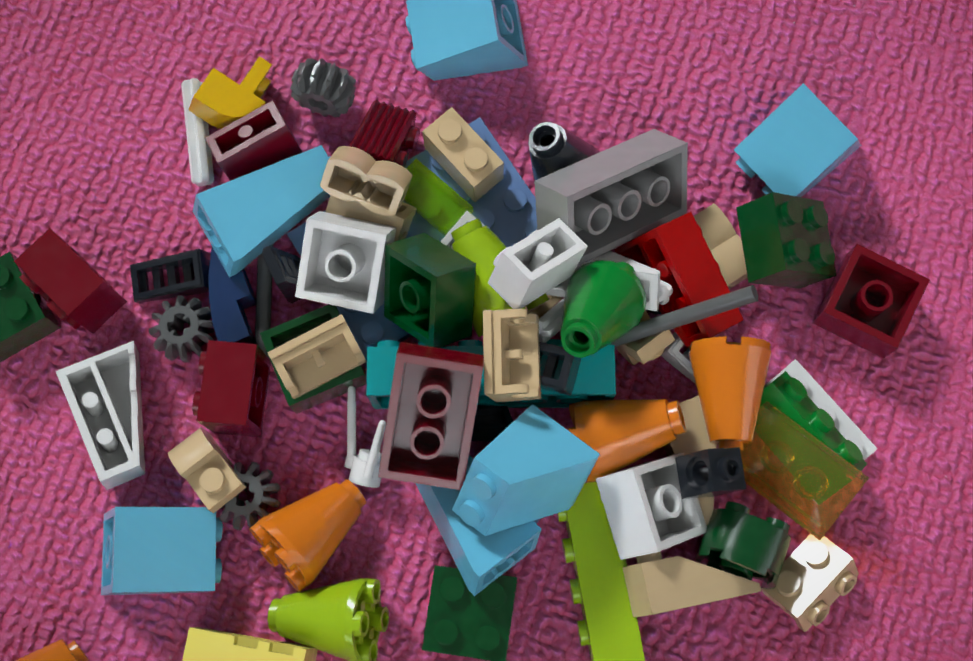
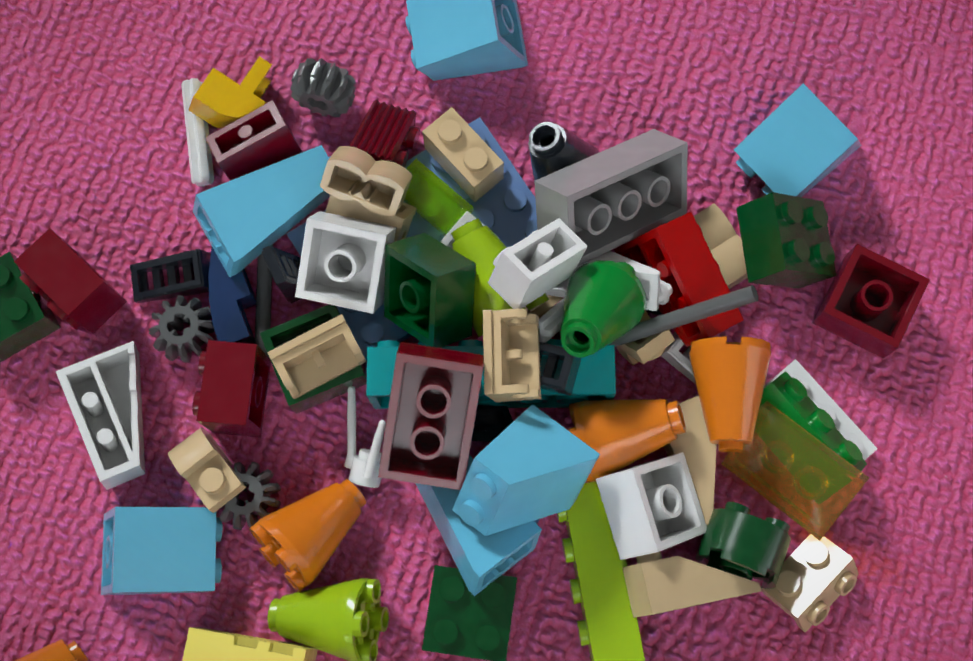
(710, 473): black brick -> none

